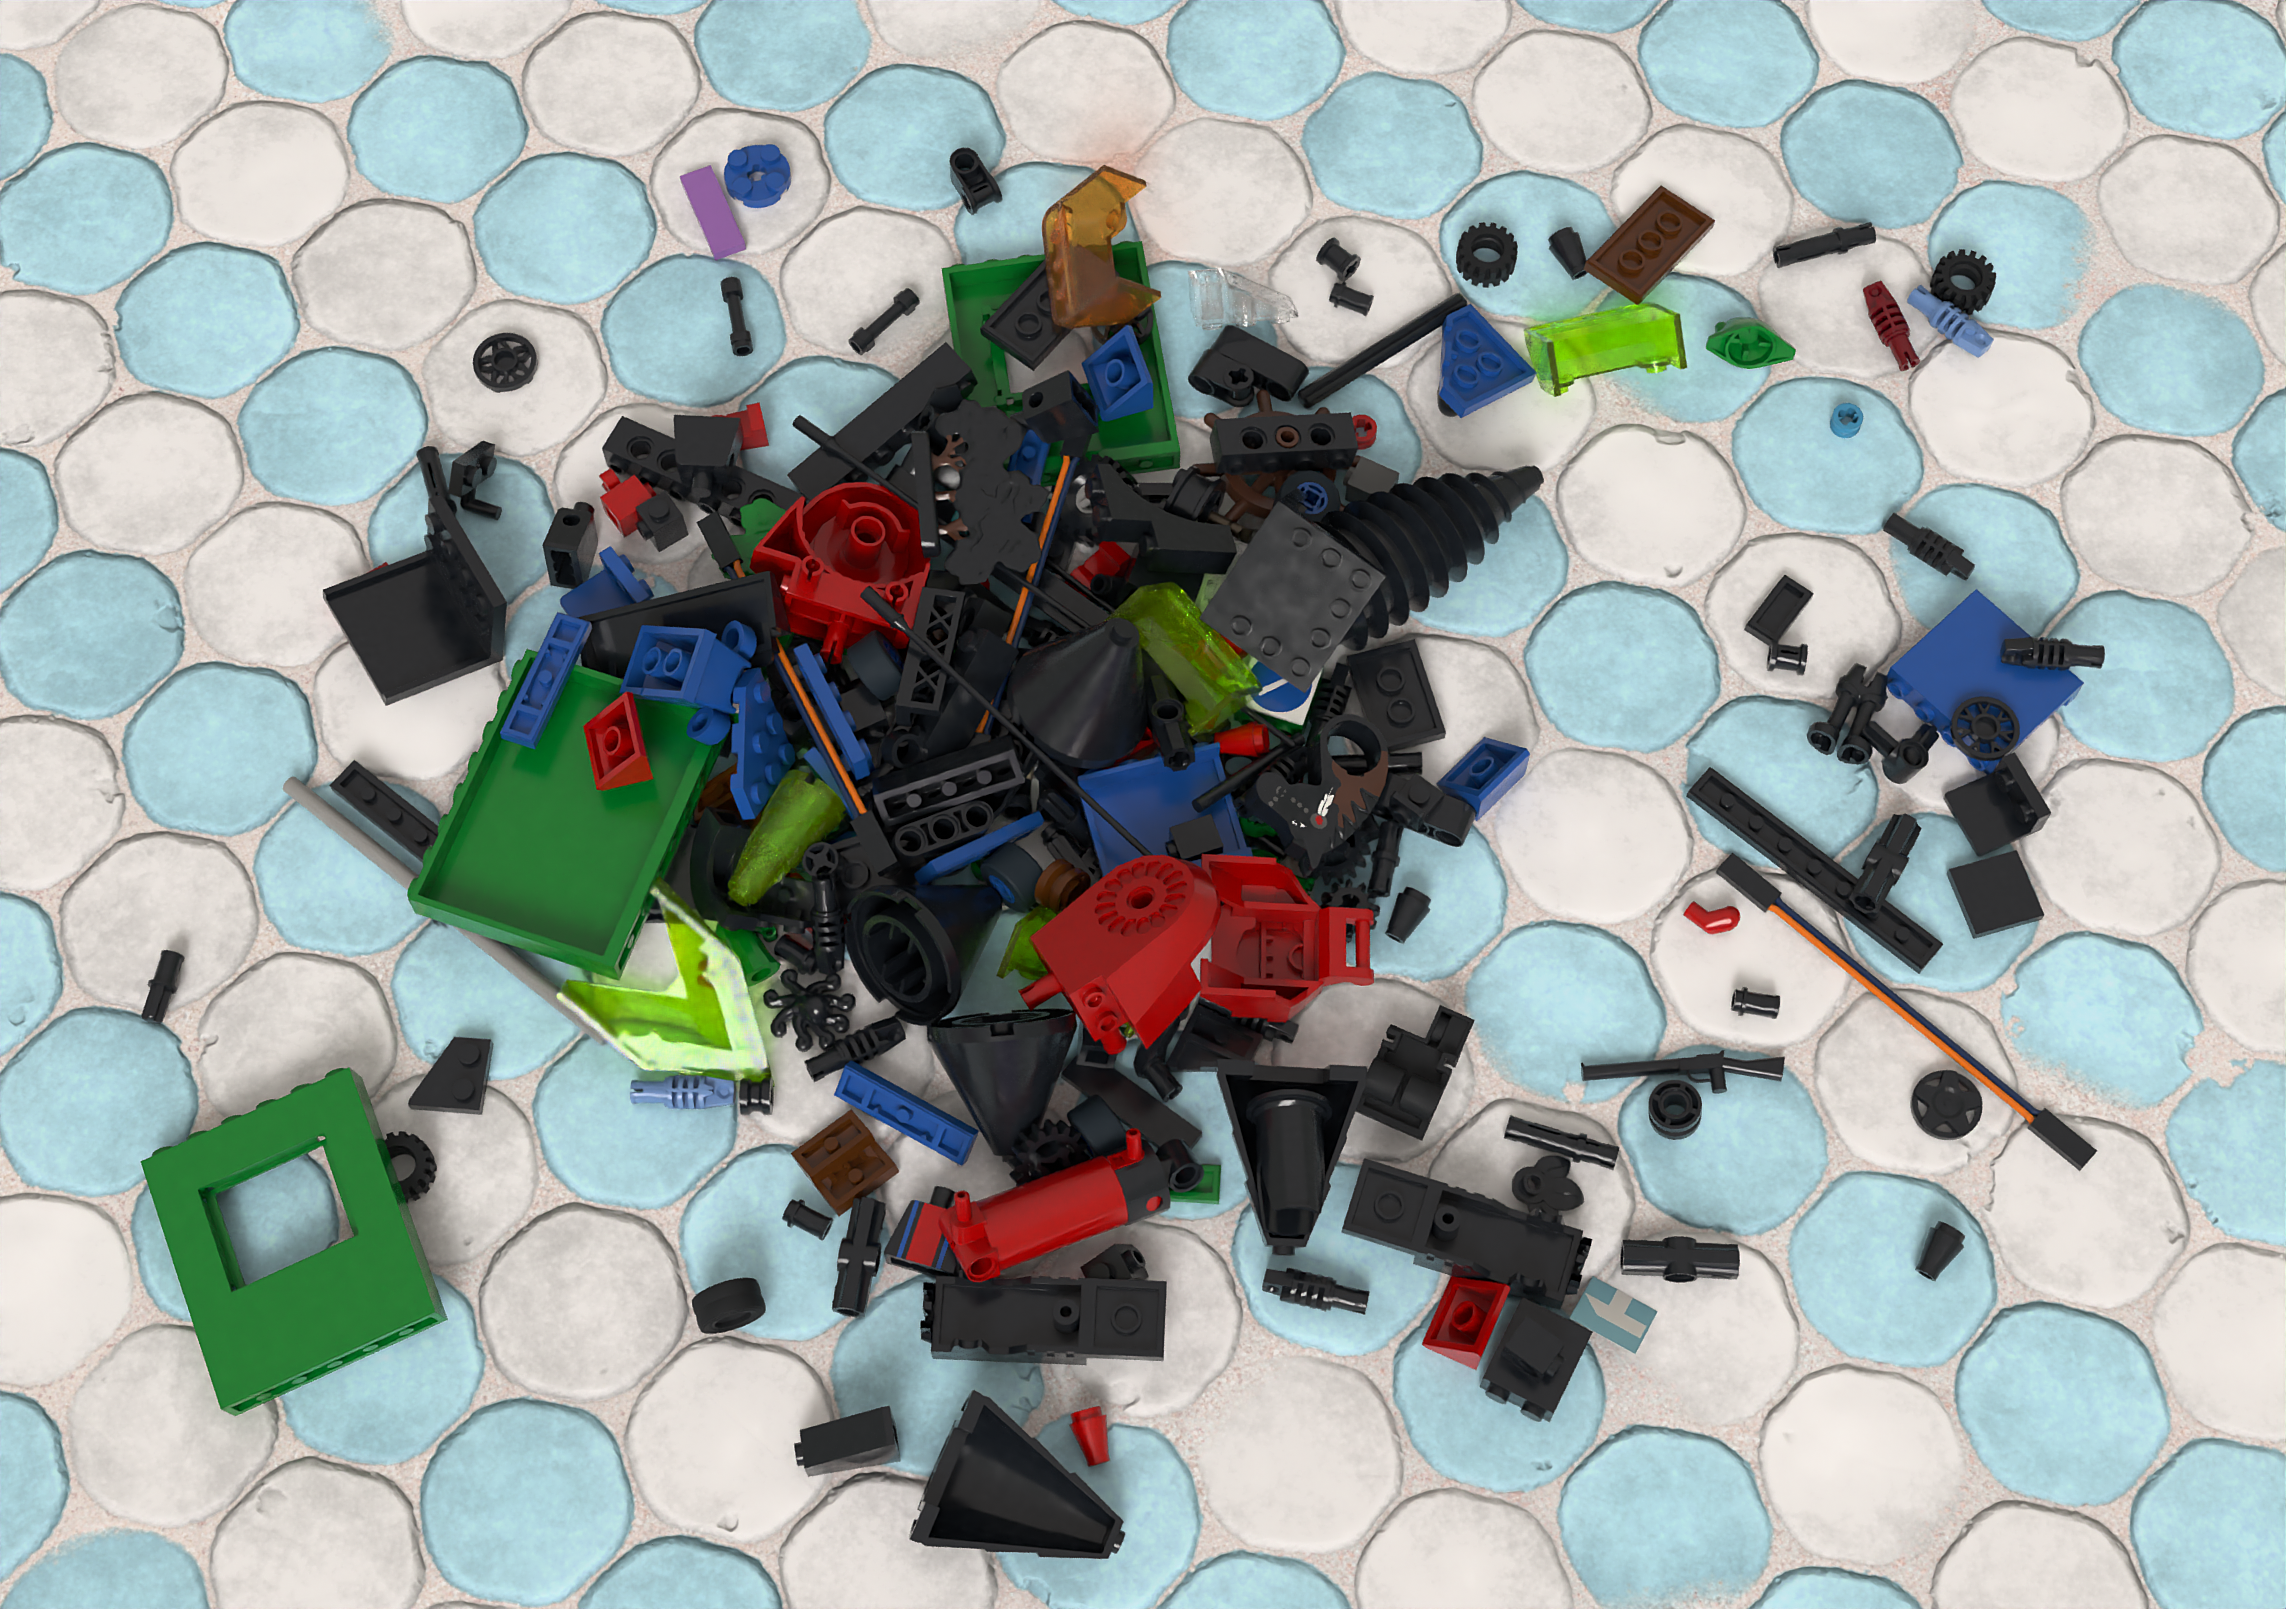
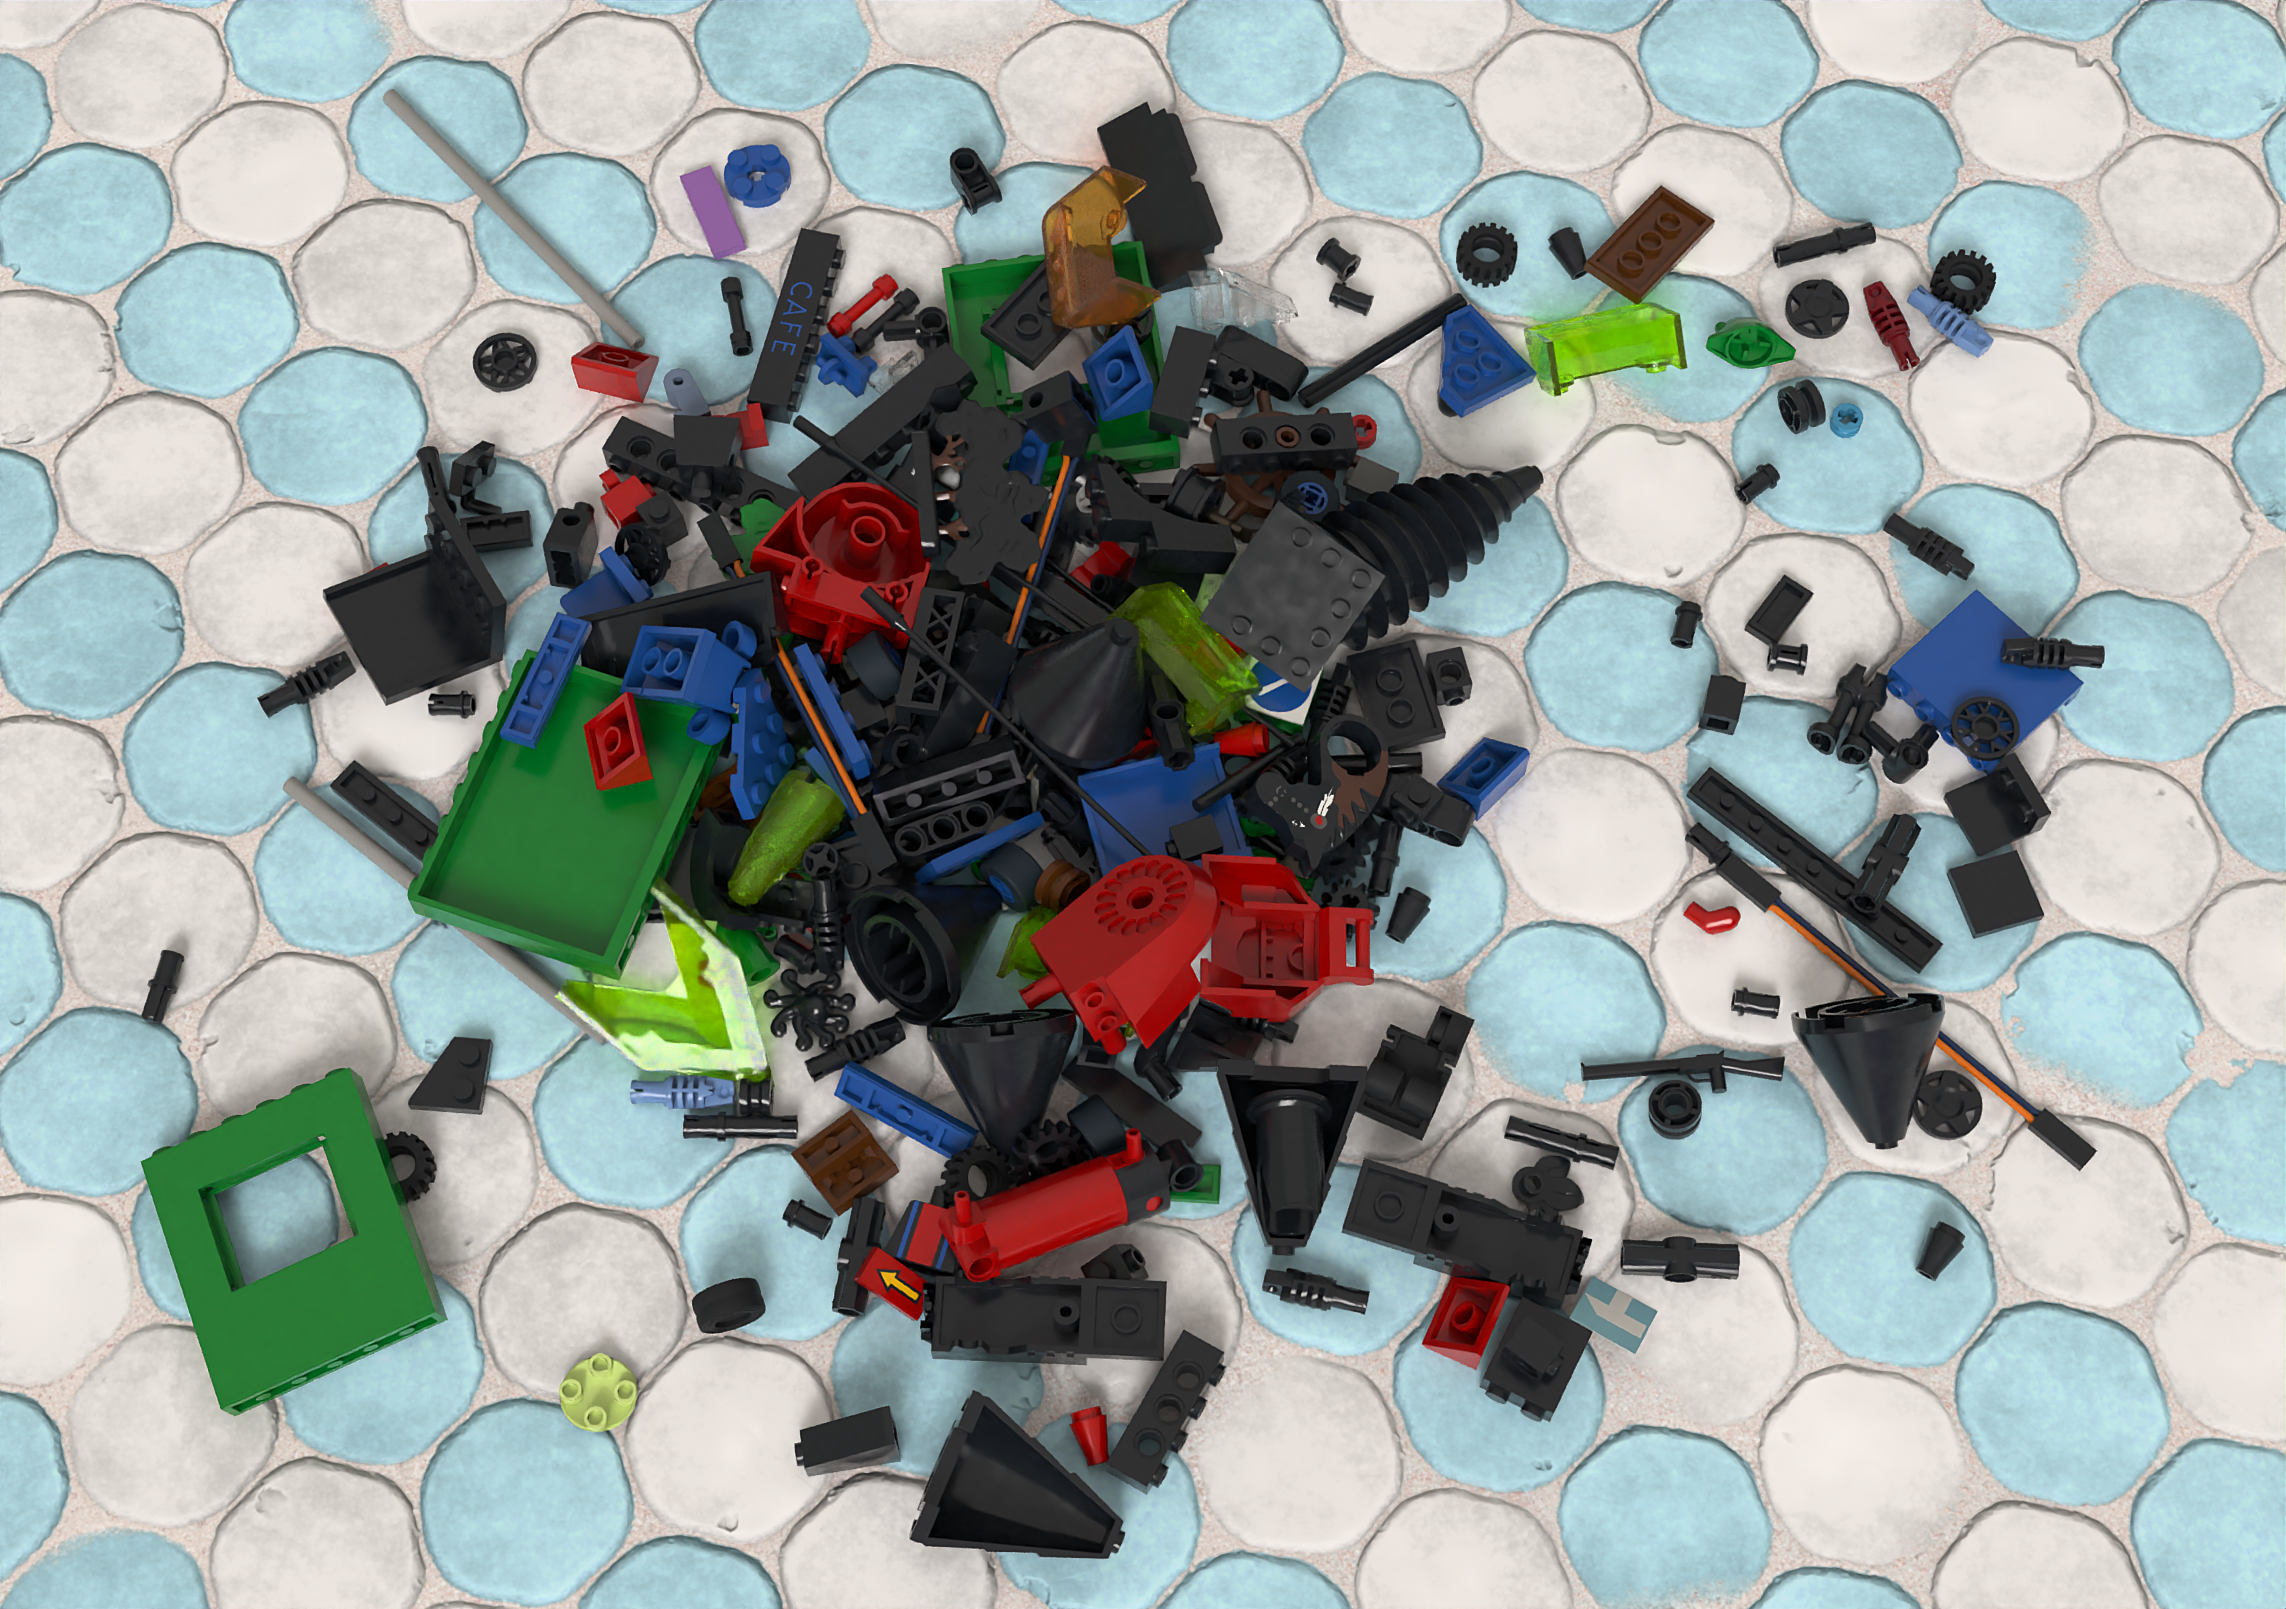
(306, 684): none -> black hinge
(452, 704): none -> black pin
(499, 531): none -> black plate
(514, 220): none -> light grey piece
(598, 1393): none -> yellowish green dish
(614, 371): none -> red slope
(642, 553): none -> black wheel
(685, 394): none -> sand blue leg
(731, 1126): none -> black pin
(796, 325): none -> black brick
(840, 365): none -> blue hips
(882, 289): none -> red bar
(892, 372): none -> clear bracket
(892, 1283): none -> red tile
(918, 330): none -> black axle
(986, 1160): none -> black tyre
(1172, 211): none -> black slope
(1183, 382): none -> black brick
(1187, 1356): none -> black brick
(1448, 663): none -> black brick
(1687, 618): none -> black pin
(1709, 844): none -> black pin
(1722, 704): none -> black brick
(1764, 478): none -> black pin
(1801, 406): none -> black wheel
(1817, 308): none -> black wheel
(1874, 1056): none -> black cone

